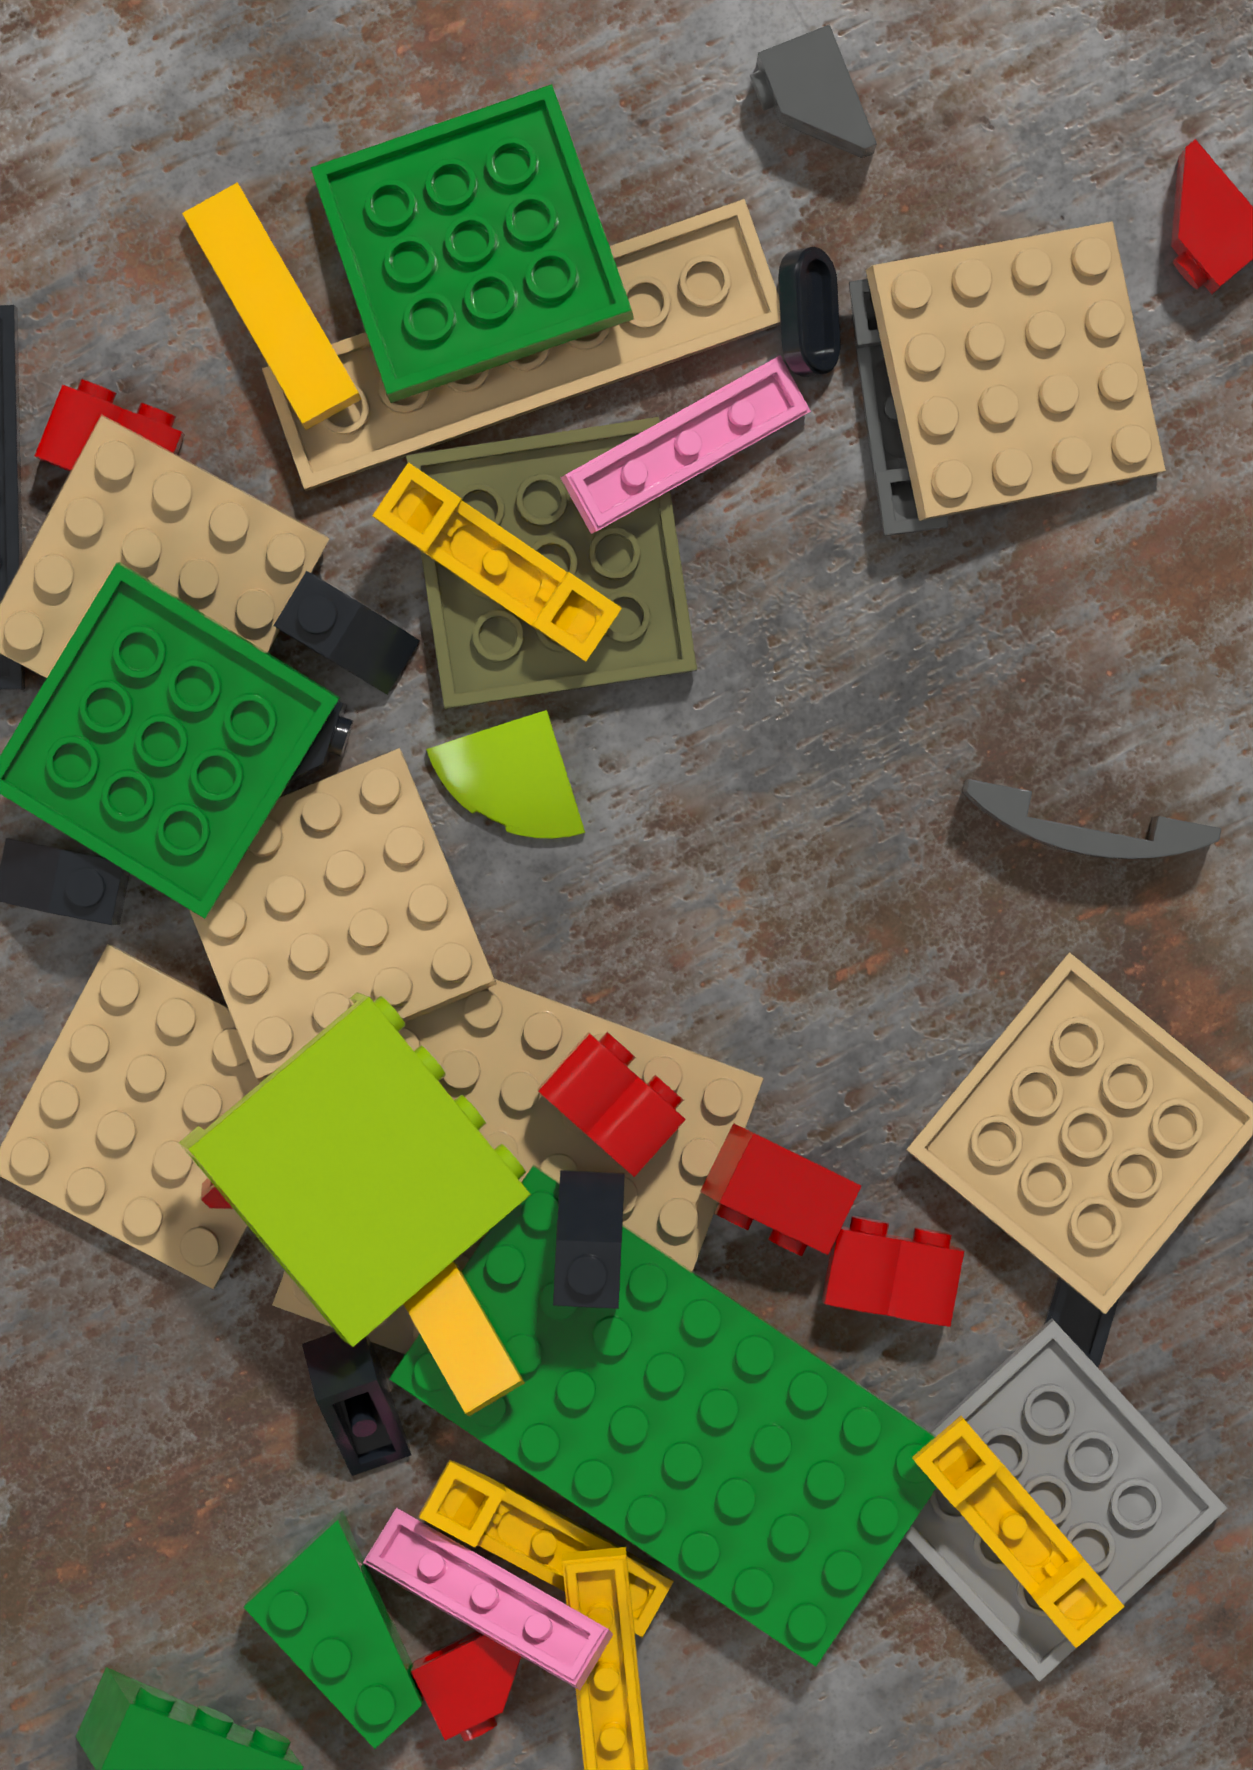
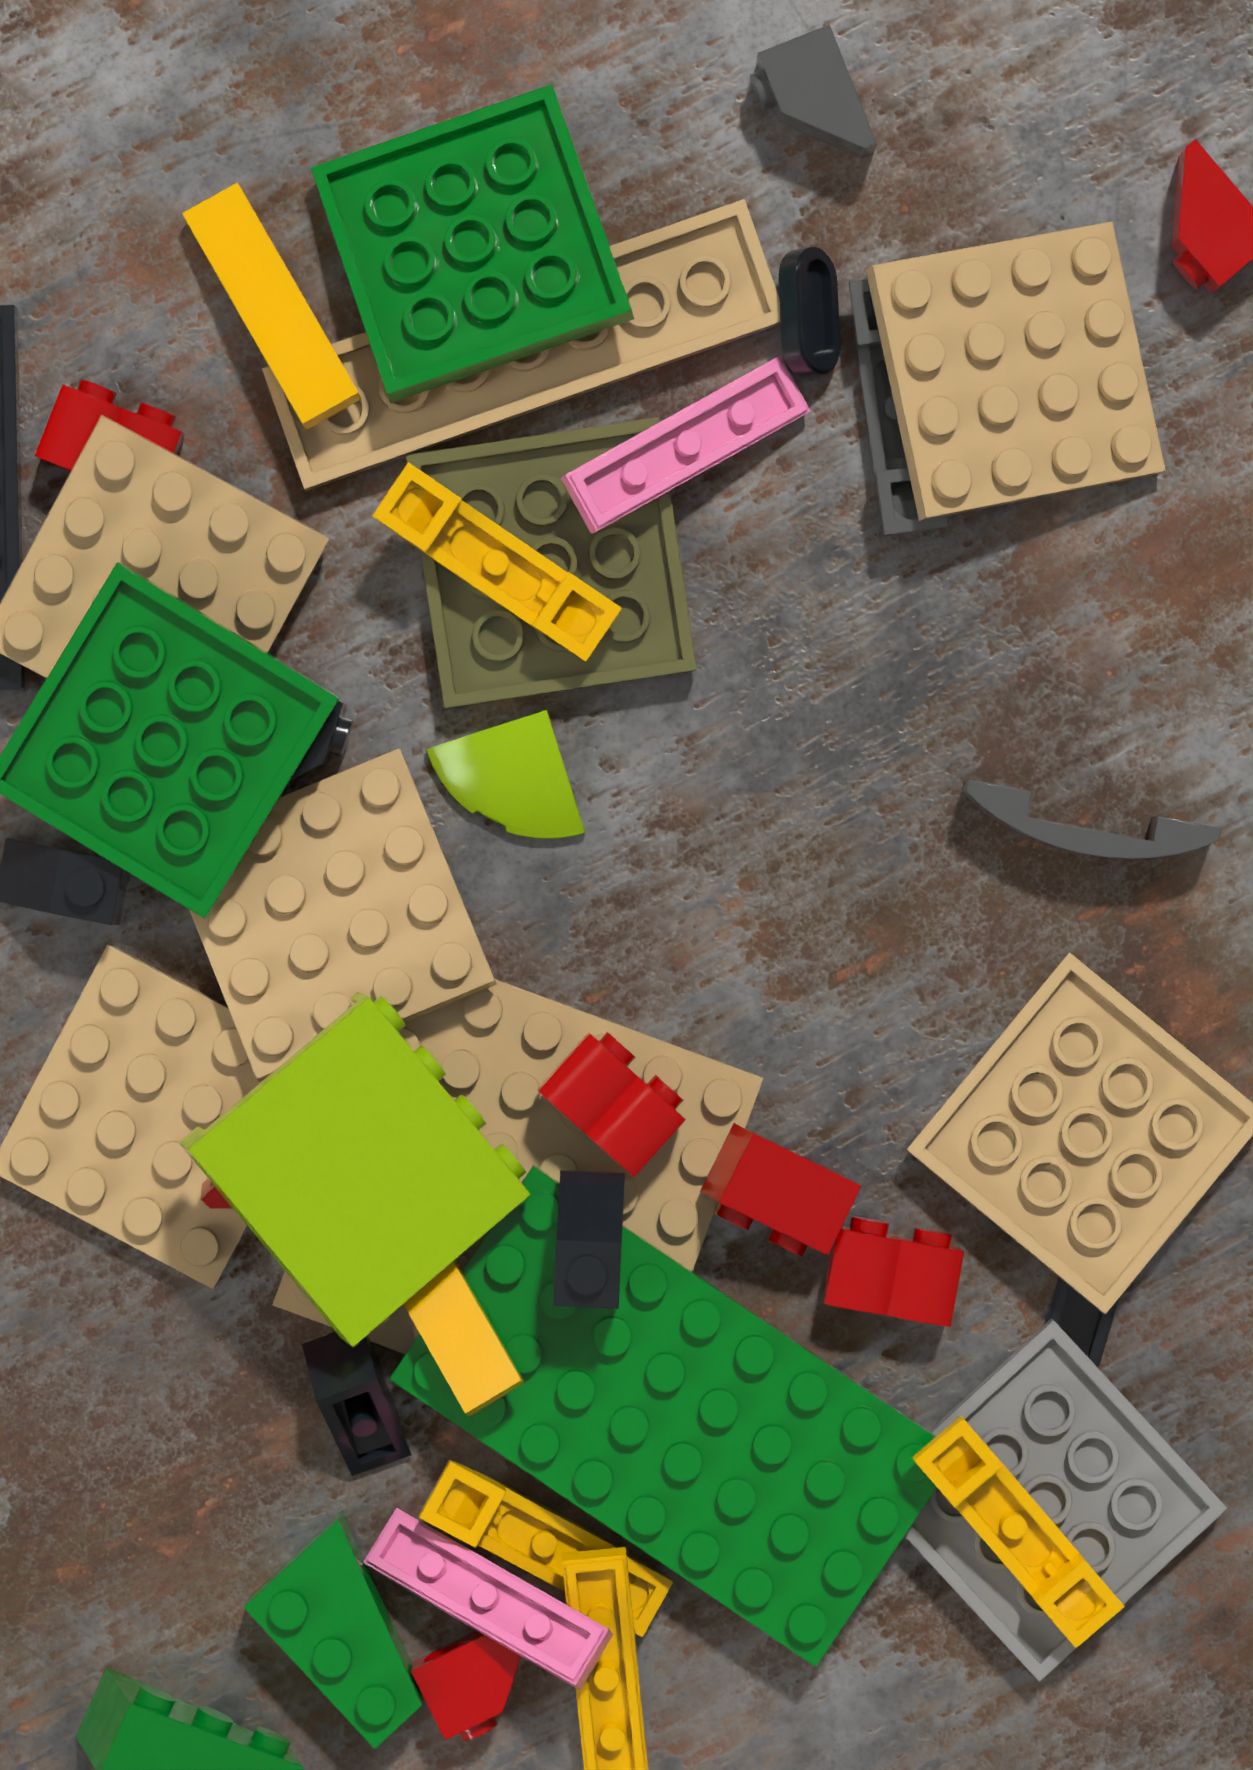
(346, 632): black slope -> none

